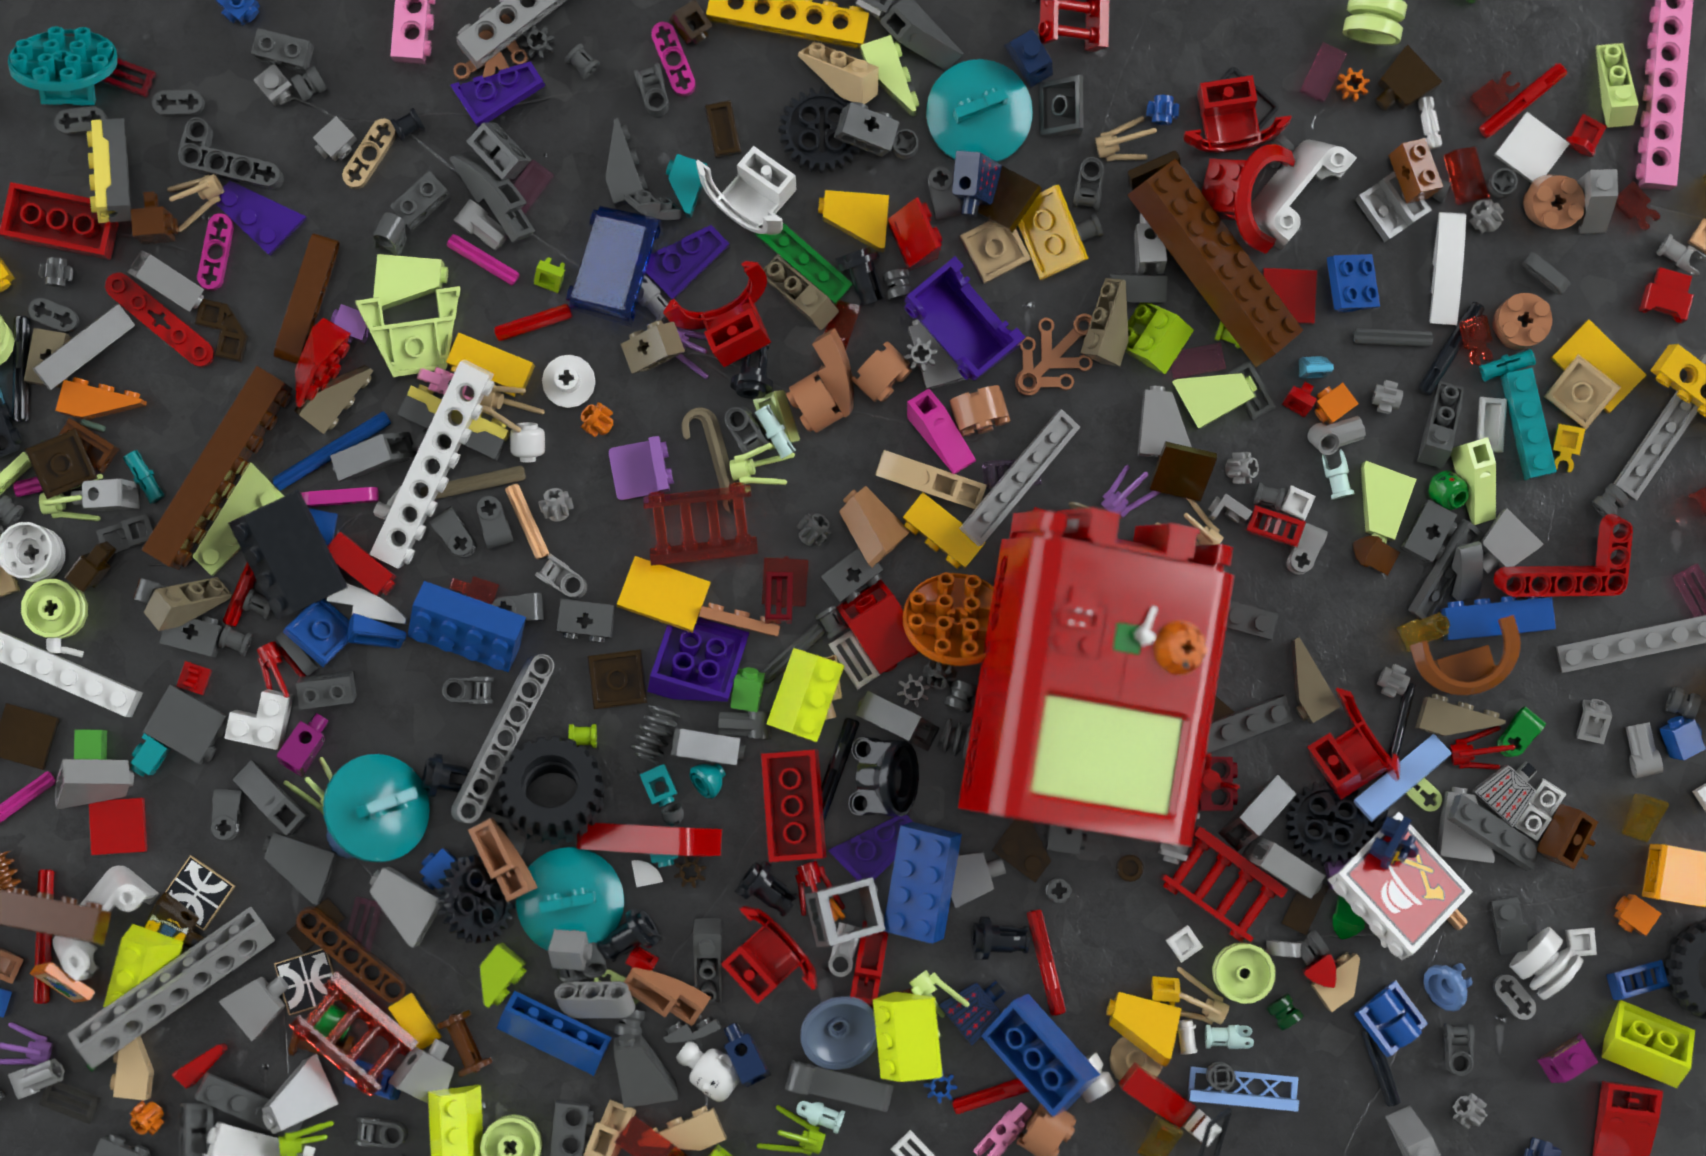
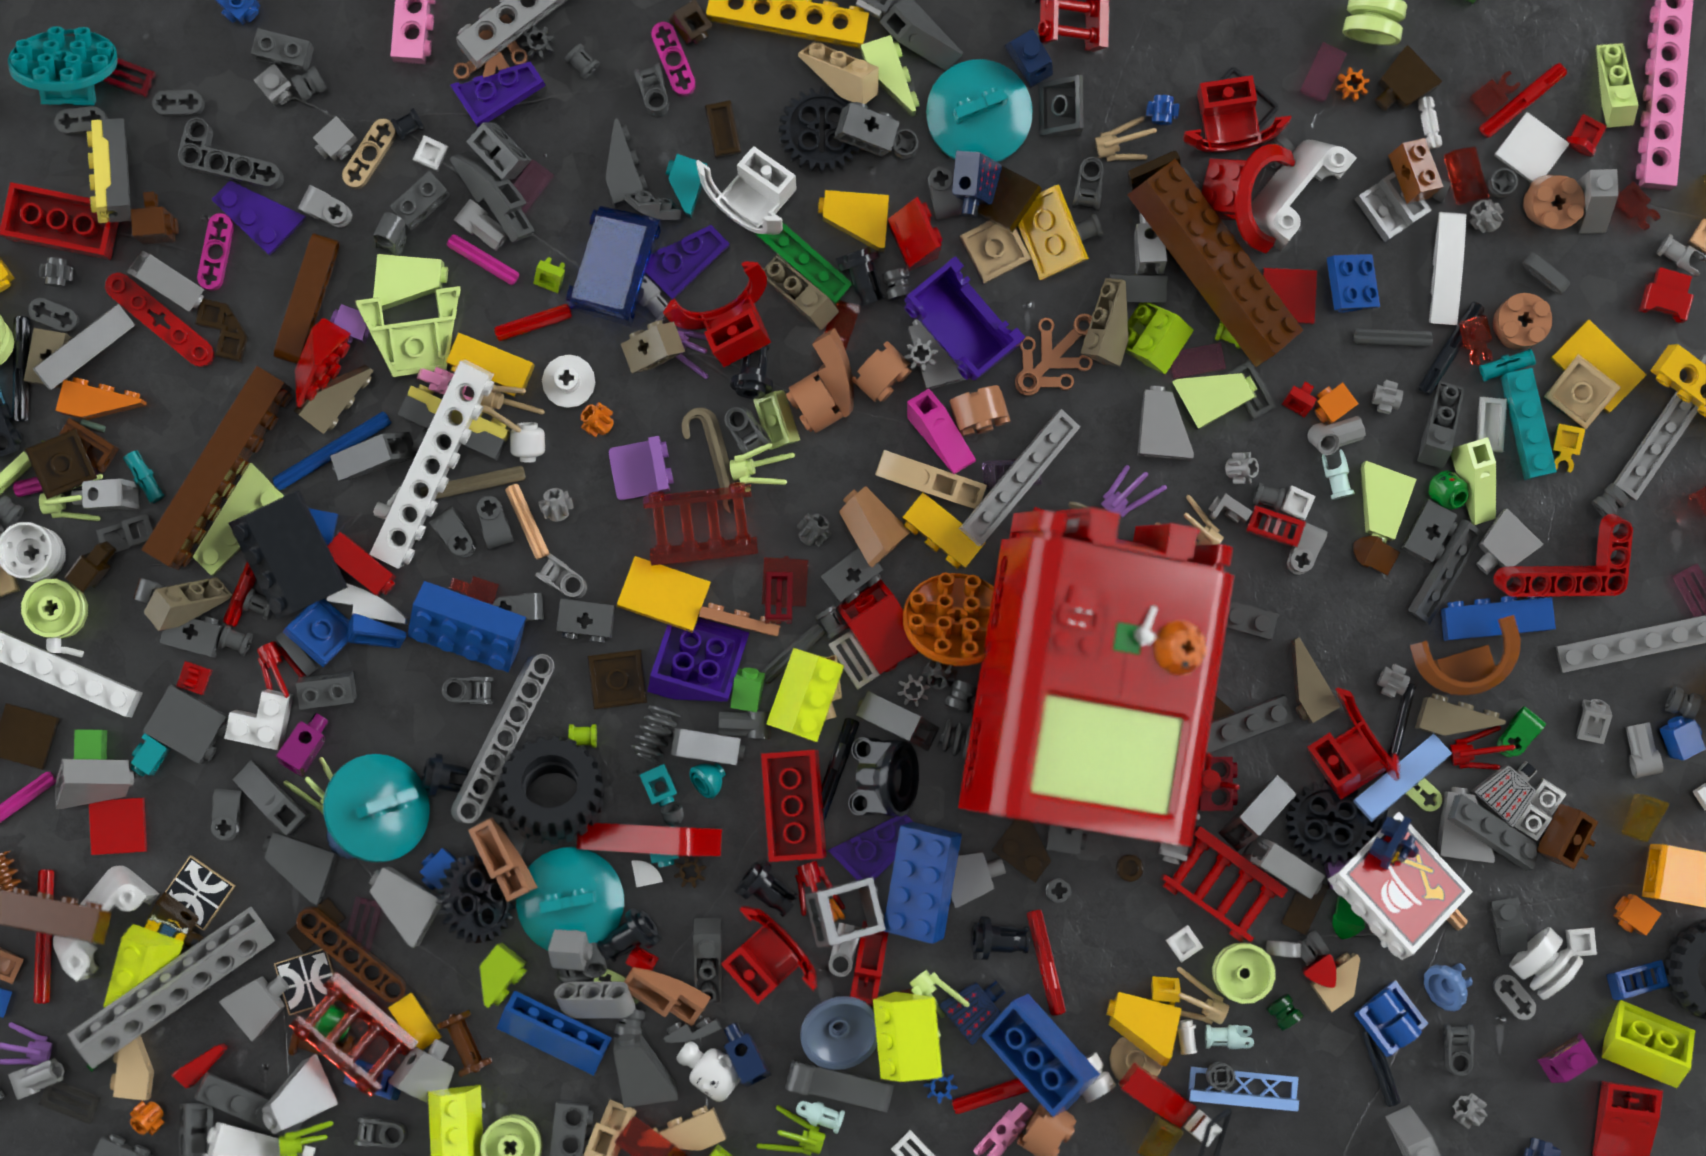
(62, 982): orange tile -> none
(206, 187): tan plant -> none
(321, 206): none -> light grey piece
(341, 496): dark pink beam -> none
(430, 153): none -> white tile
(775, 431): light aqua pin -> none
(1183, 471): dark brown tile -> none
(1314, 367): medium azure slope -> none
(1423, 630): clear yellow piece -> none
(1469, 570): dark grey slope -> none

